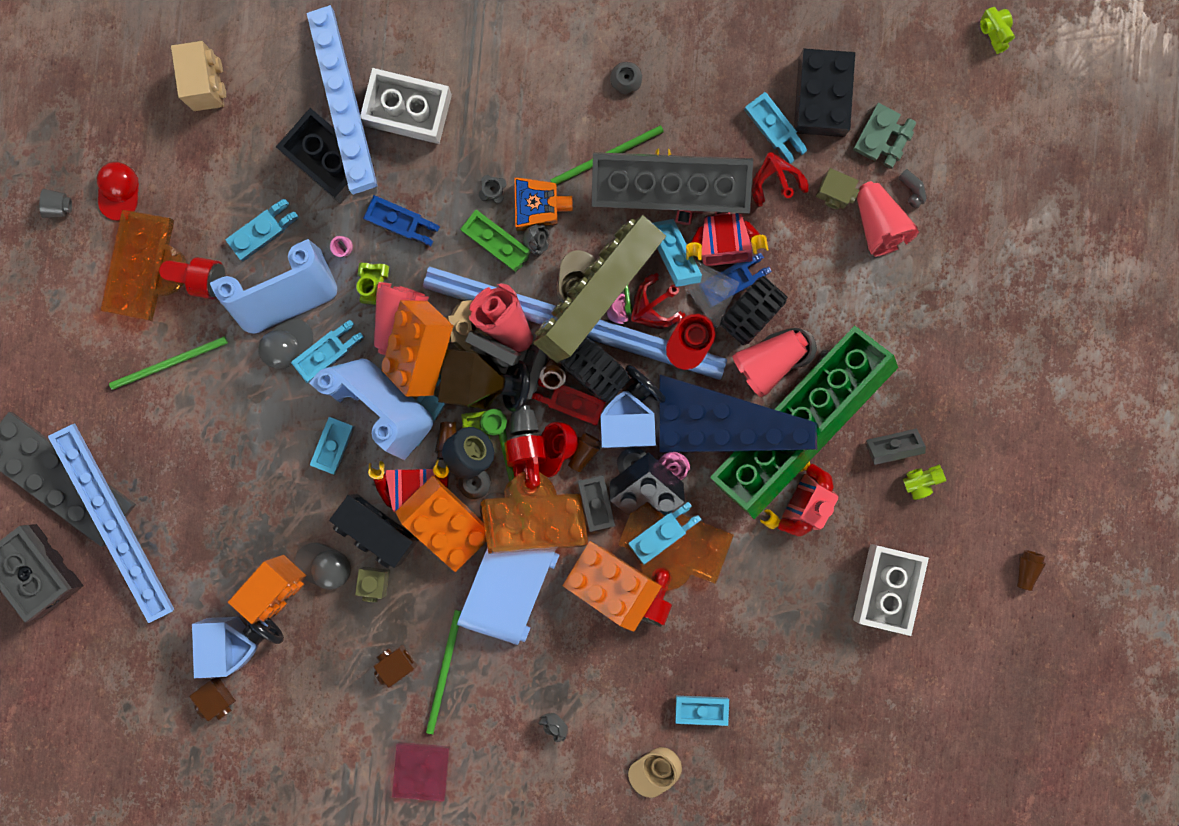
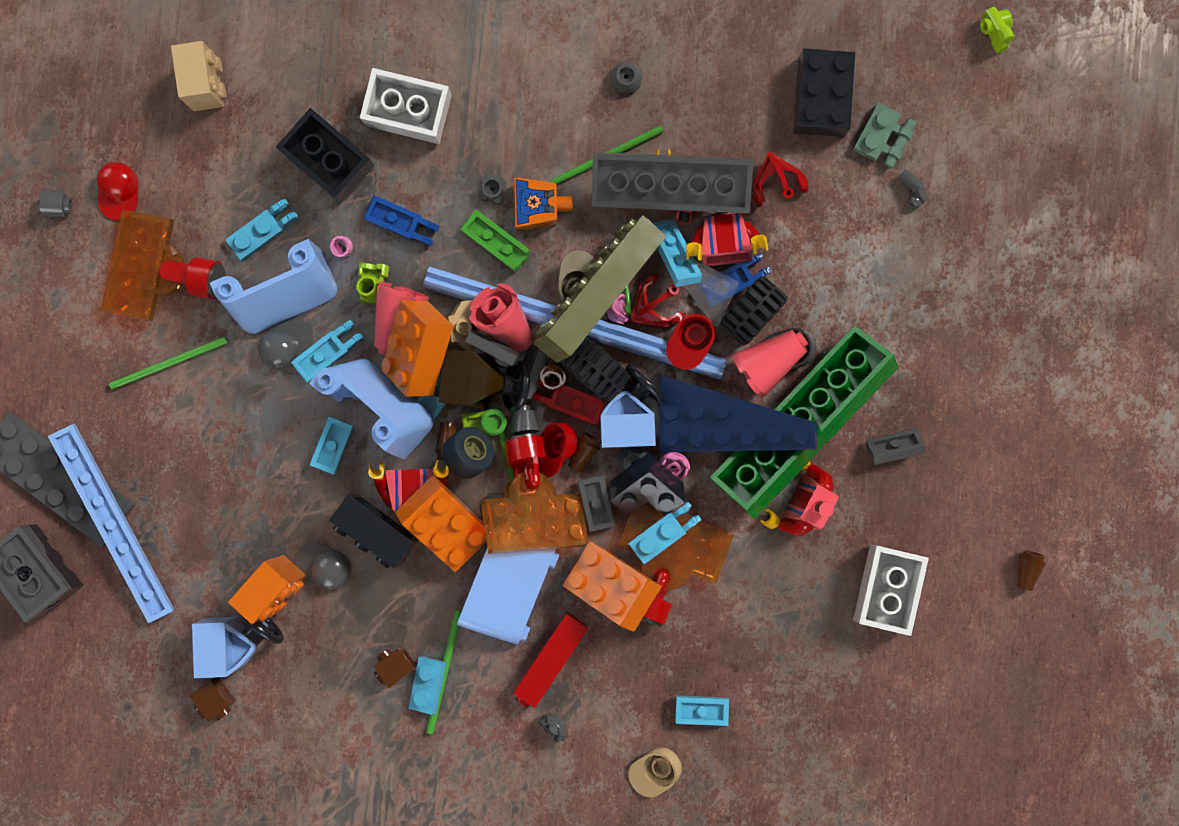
(342, 100): light blue plate -> none
(372, 583): olive brick -> none
(421, 771): clear pink plate -> none
(427, 685): none -> medium azure plate
(479, 490): dark grey plate -> none
(536, 238): dark grey plate -> none
(550, 660): none -> red brick
(774, 126): medium azure hinge -> none
(837, 189): olive brick -> none
(883, 220): coral cone -> none
(920, 482): lime plate -> none

